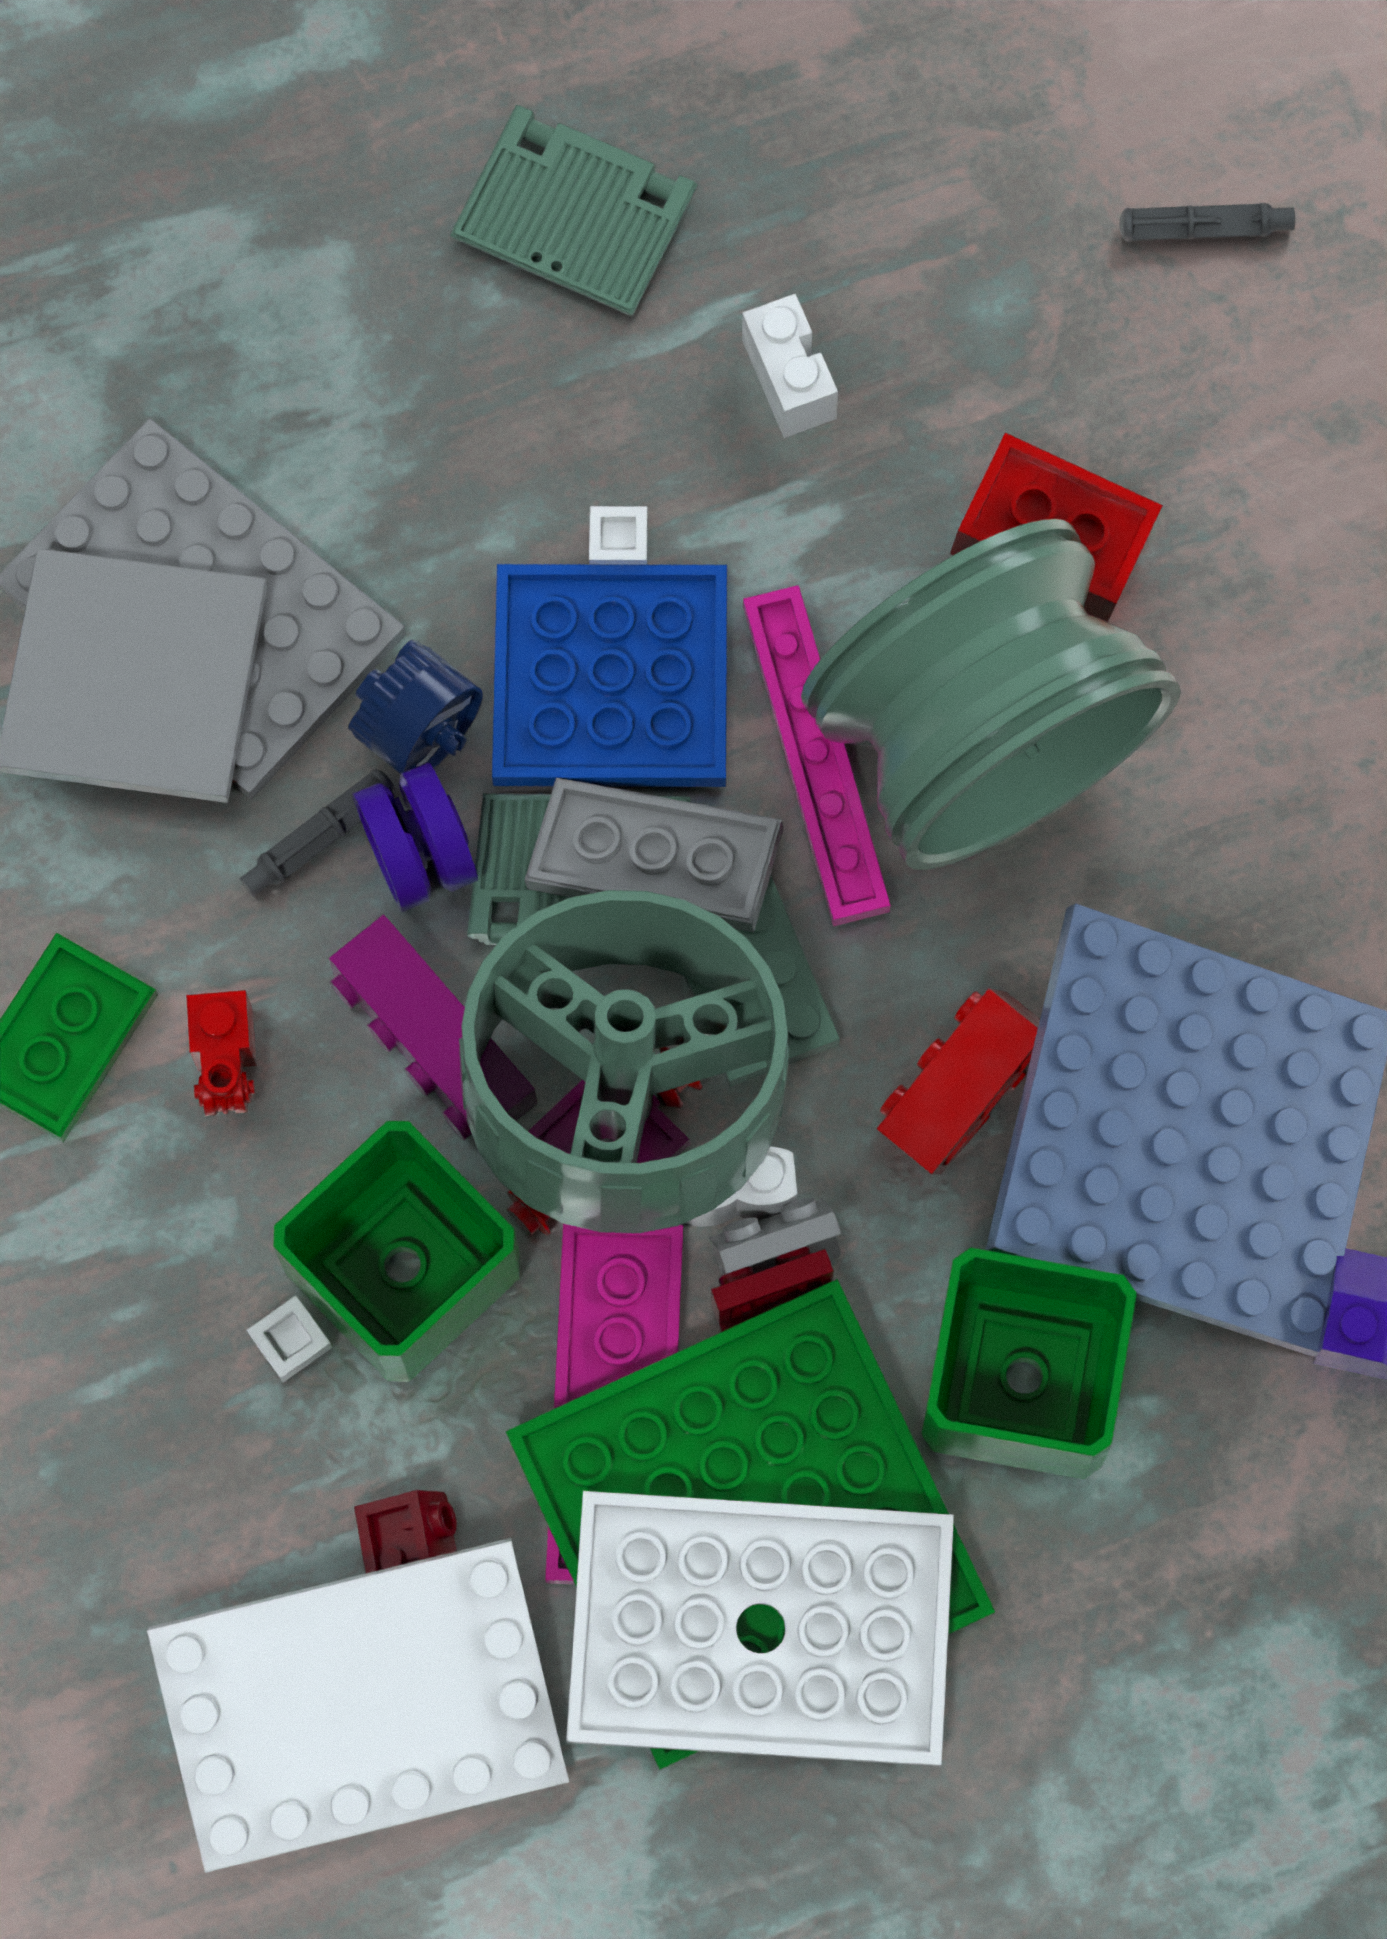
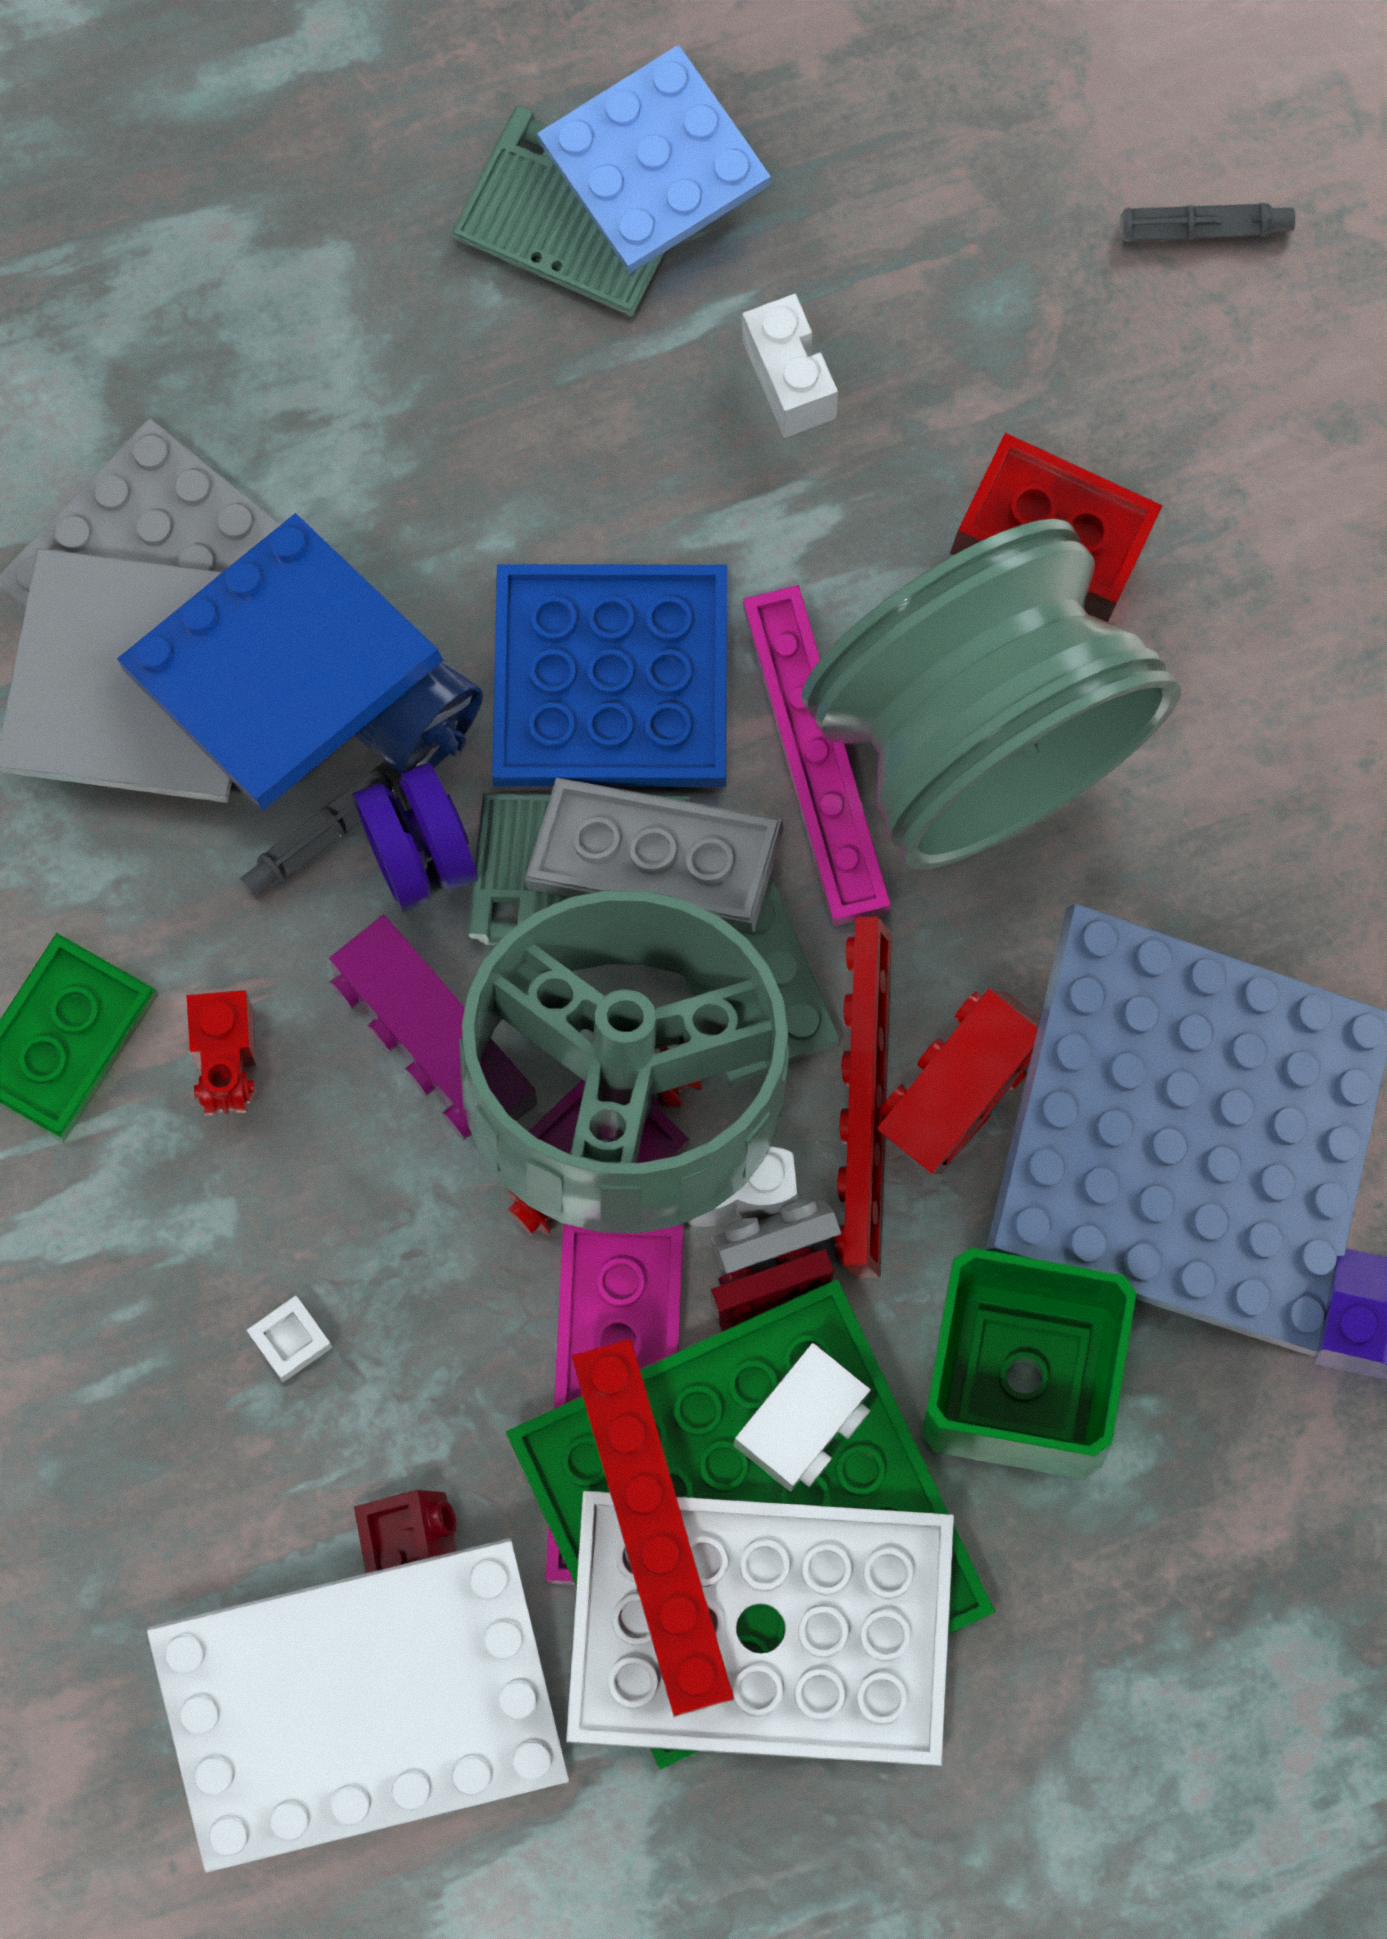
(279, 661): none -> blue plate
(387, 1201): green plate -> none
(618, 535): white plate -> none
(652, 1528): none -> red plate
(654, 159): none -> light blue plate
(803, 1418): none -> white brick
(865, 1073): none -> red plate

